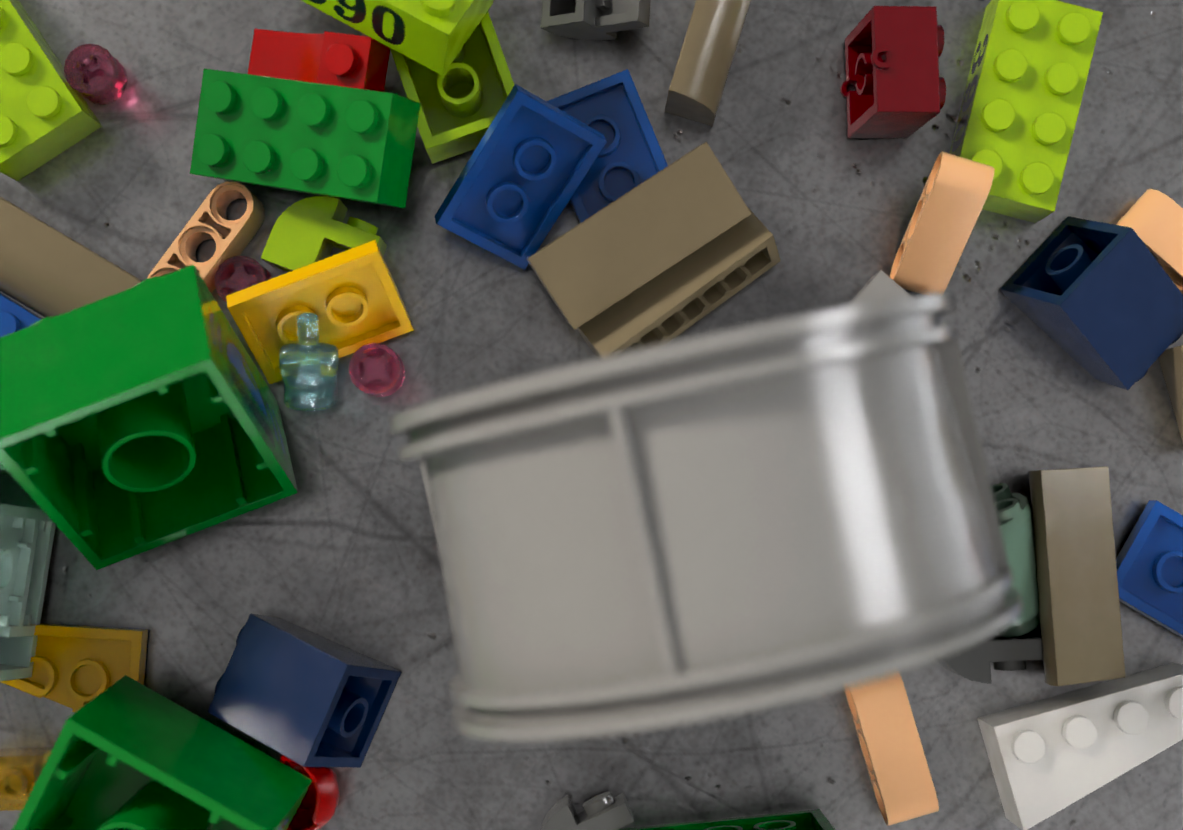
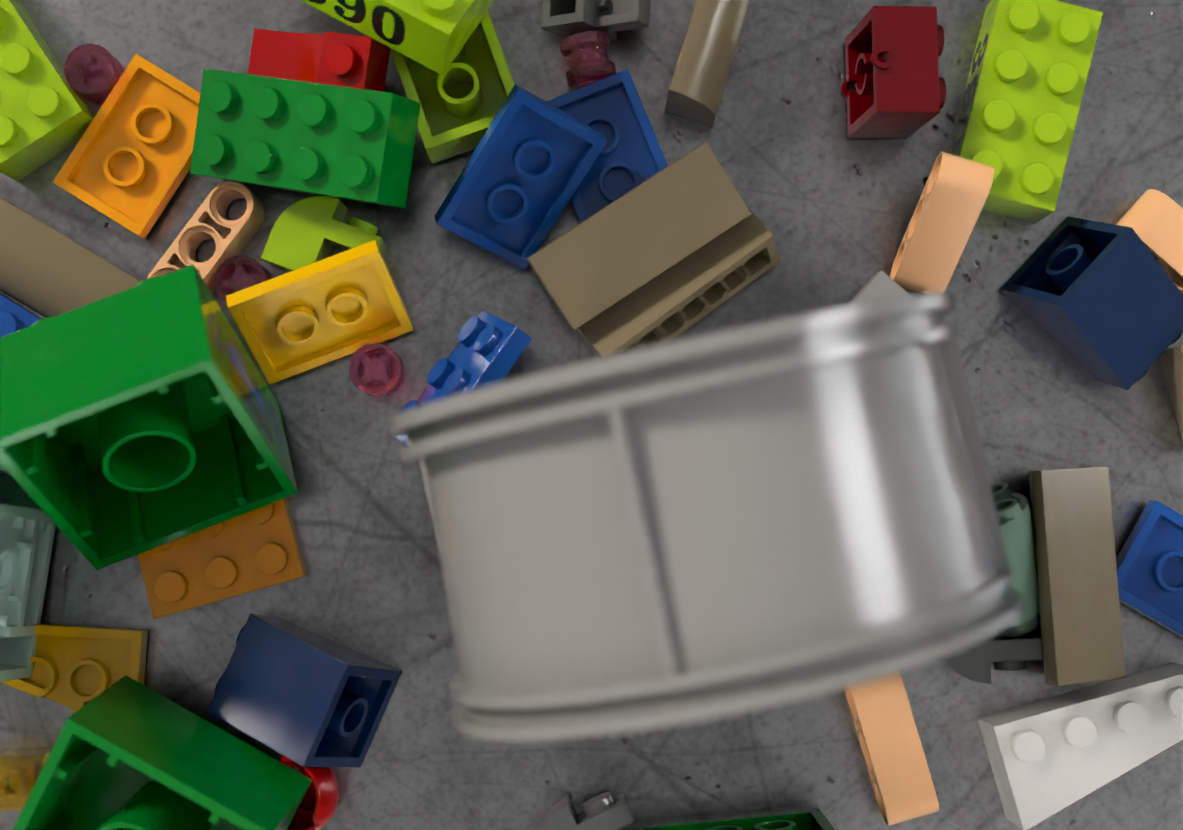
(135, 148): none -> light orange plate
(224, 560): none -> light orange plate
(309, 368): clear light blue piece -> none
(480, 359): none -> blue plate
(587, 58): none -> clear pink wheel

